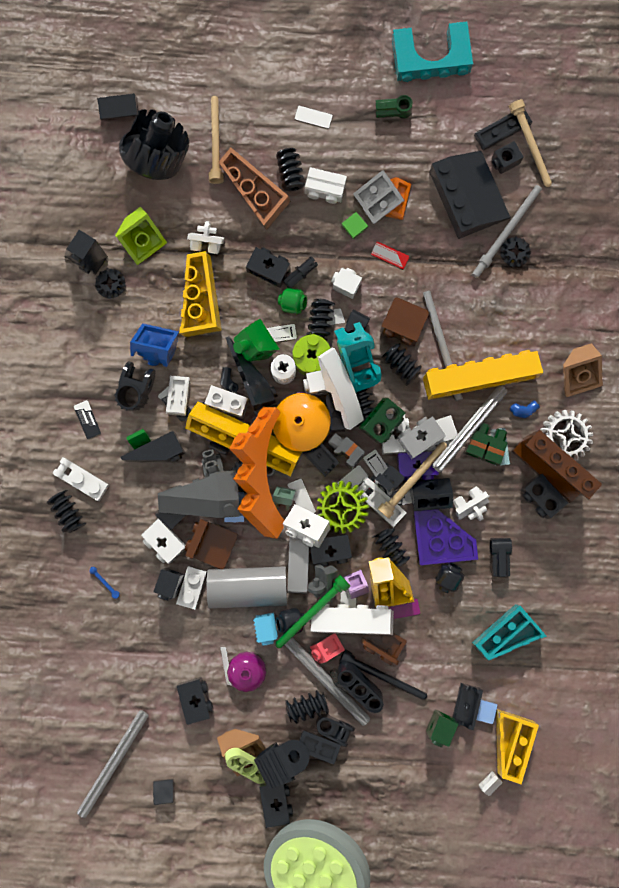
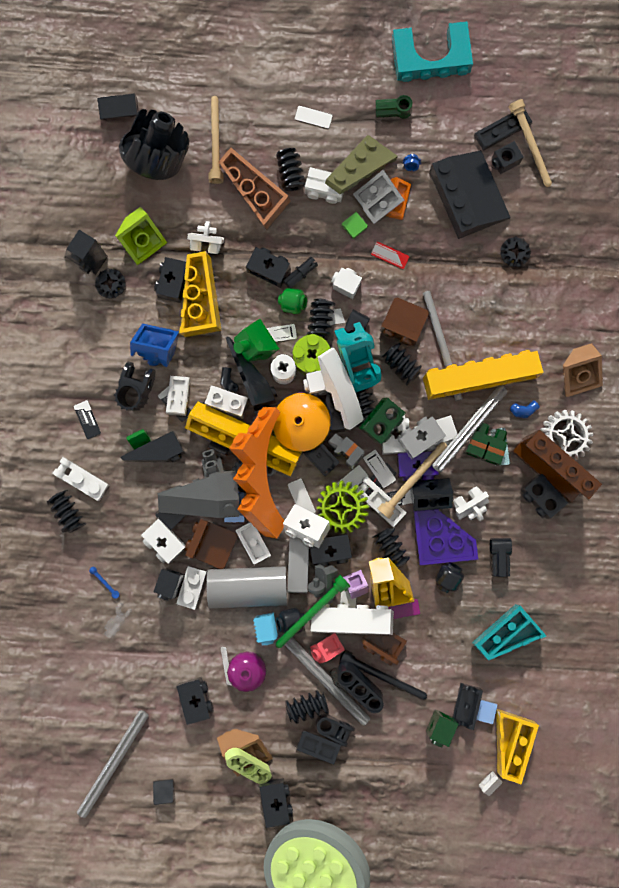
(114, 625): none -> clear plate
(174, 290): none -> black brick
(253, 543): none -> white plate
(277, 767): black piece -> none
(283, 496): sand green tile -> none
(360, 164): none -> olive wing
(389, 480): black slope -> none
(411, 162): none -> blue plate
(486, 260): light grey bar -> none

